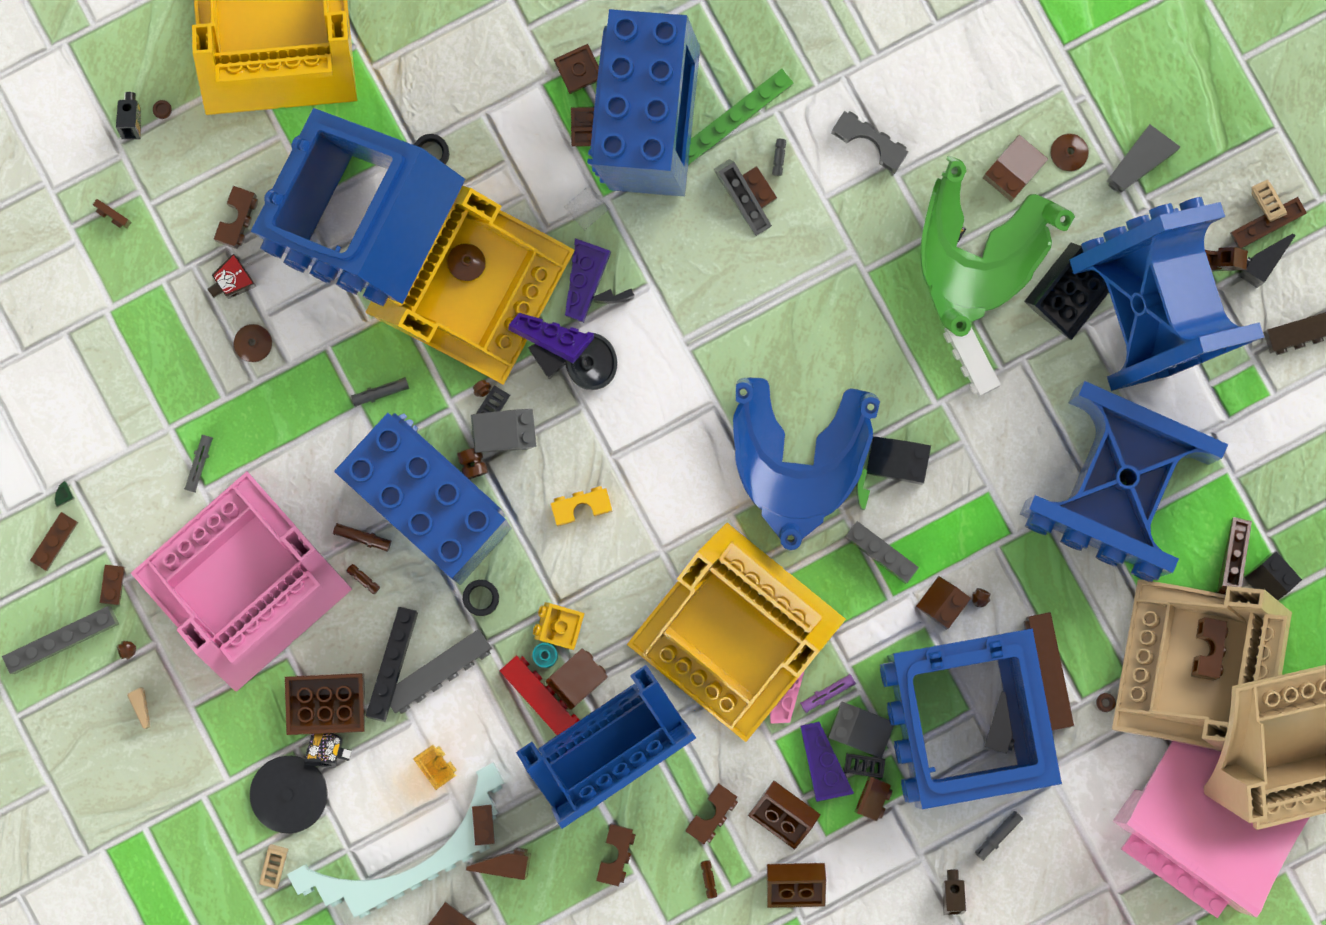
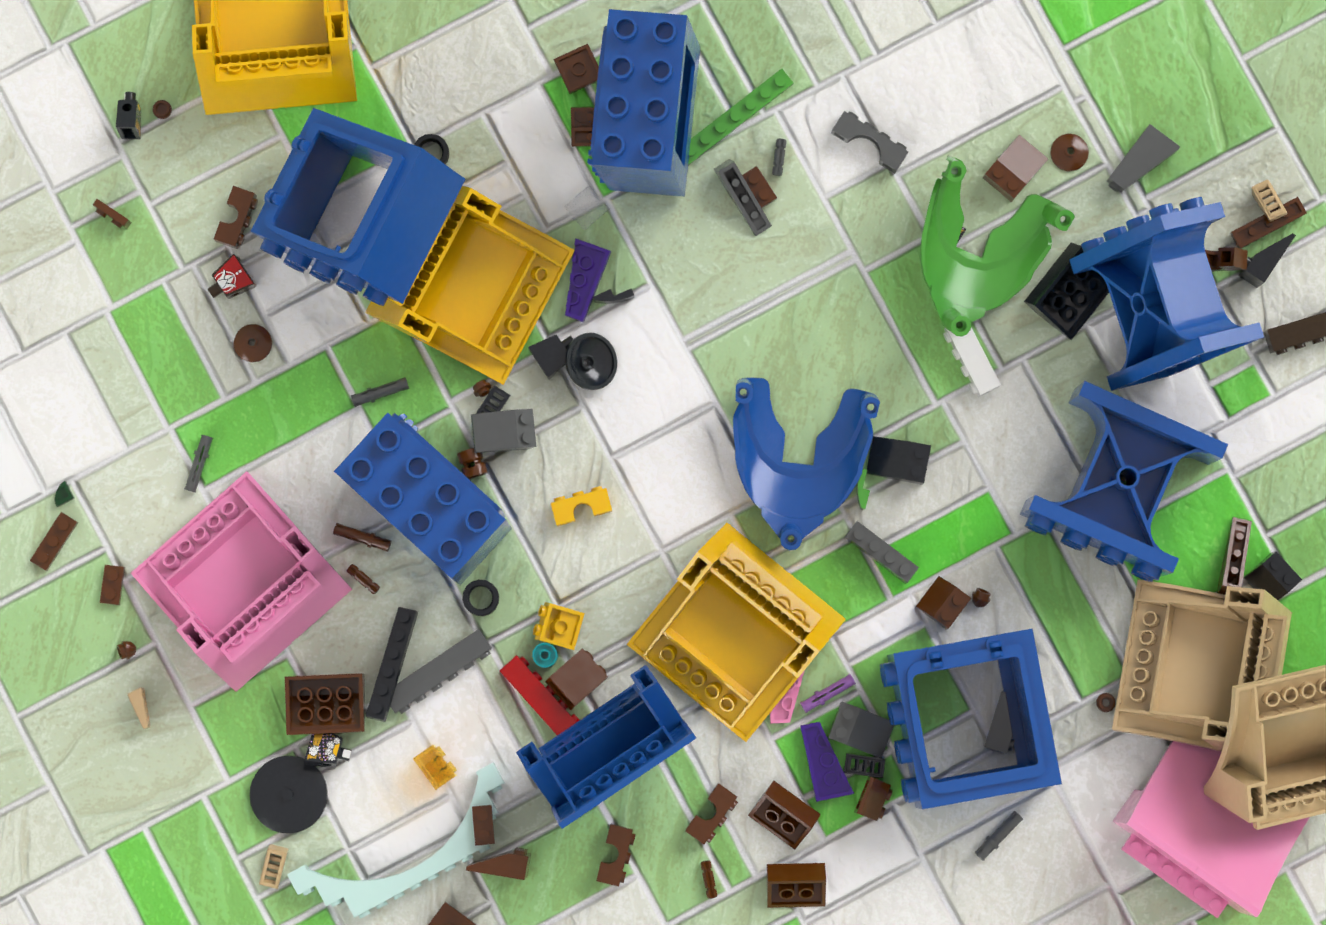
(60, 640): dark grey brick -> none
(462, 270): reddish brown dish -> none
(550, 336): dark purple wing -> none
(953, 903): dark brown torso -> none
(1051, 670): reddish brown brick -> none
(1214, 633): reddish brown arch -> none

